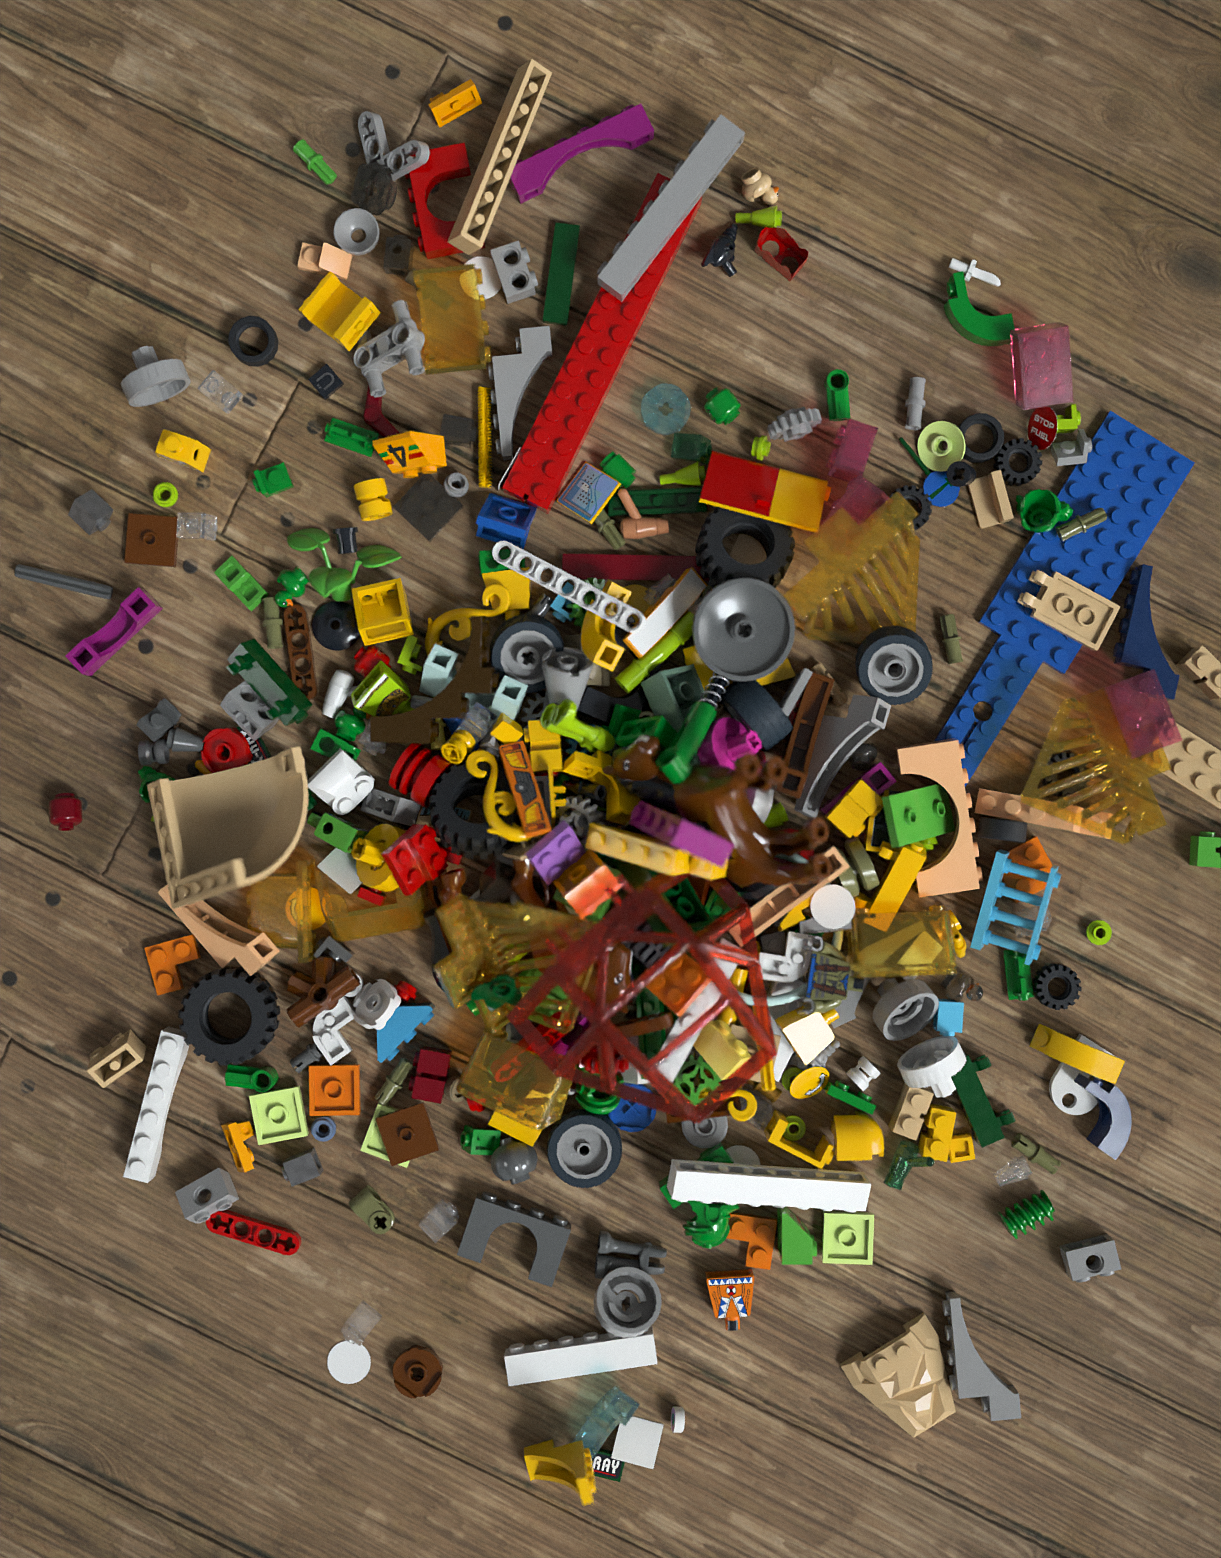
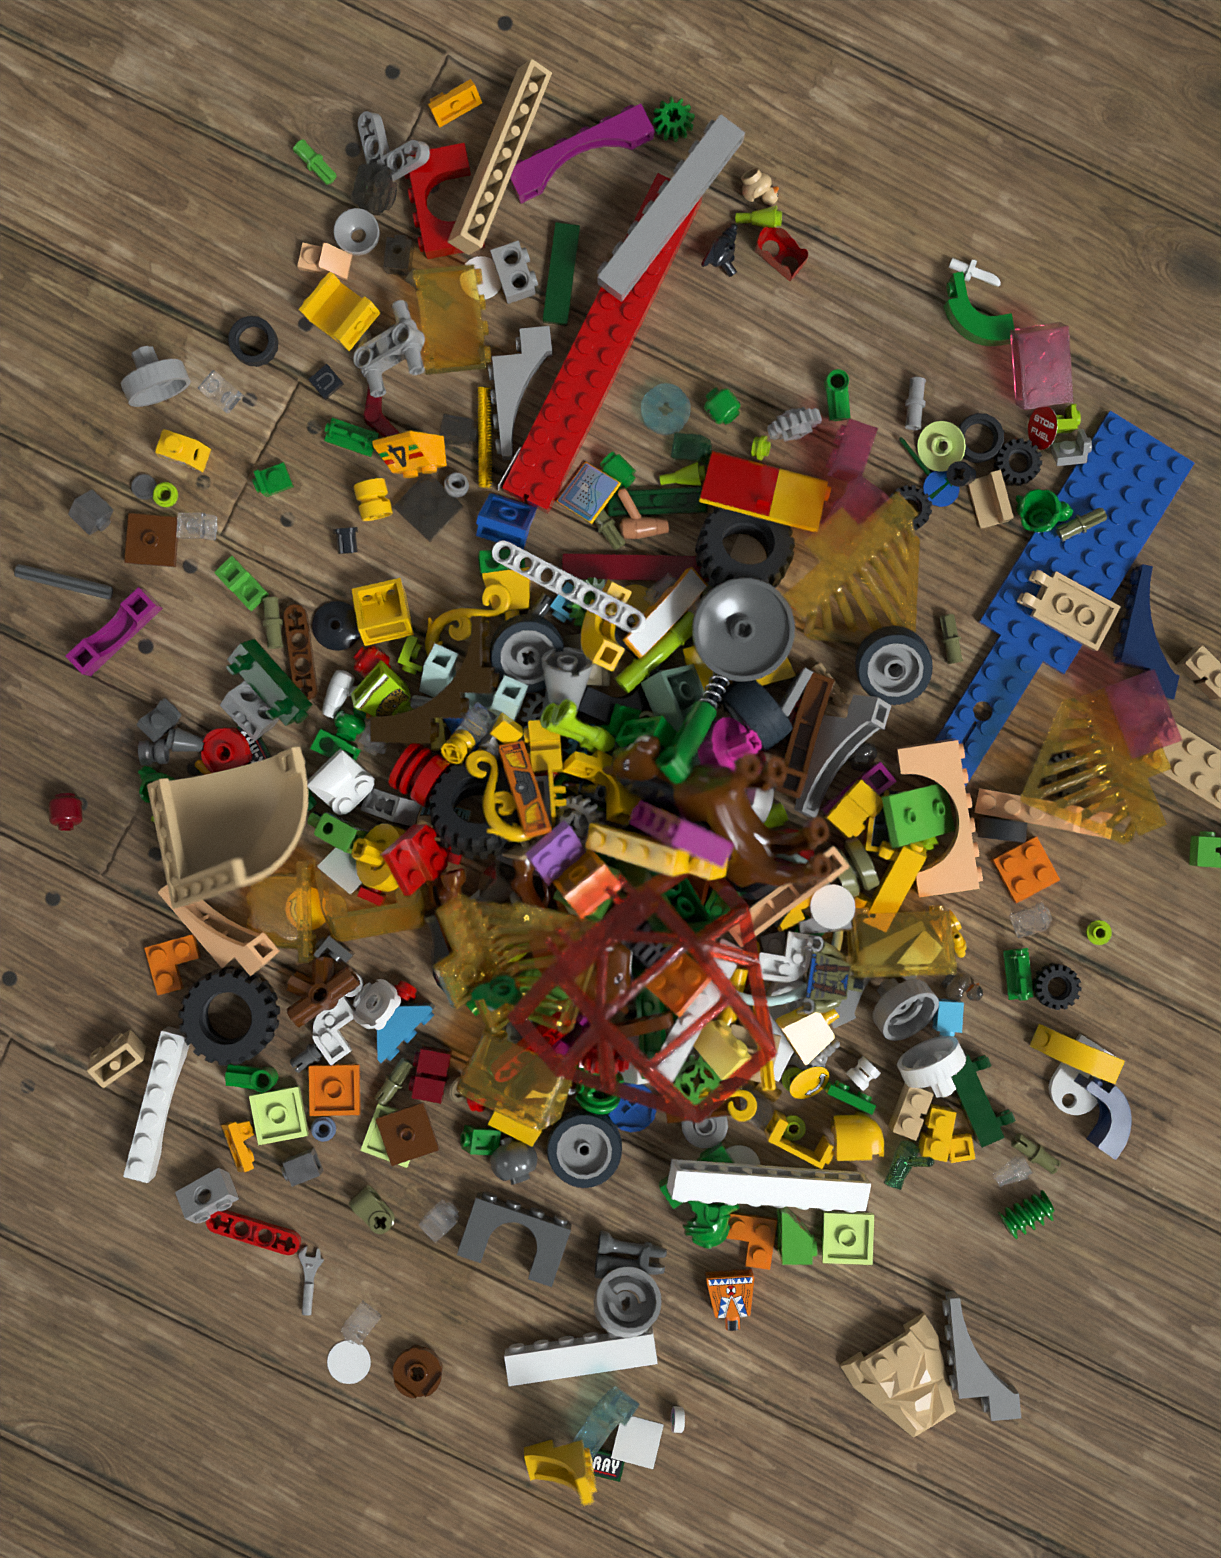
(143, 486): none -> flat silver piece
(294, 583): green animal -> none
(310, 1266): none -> light grey piece
(338, 580): bright green plant -> none
(670, 110): none -> green gear
(990, 912): medium azure fence -> none
(1077, 1252): light grey brick -> none

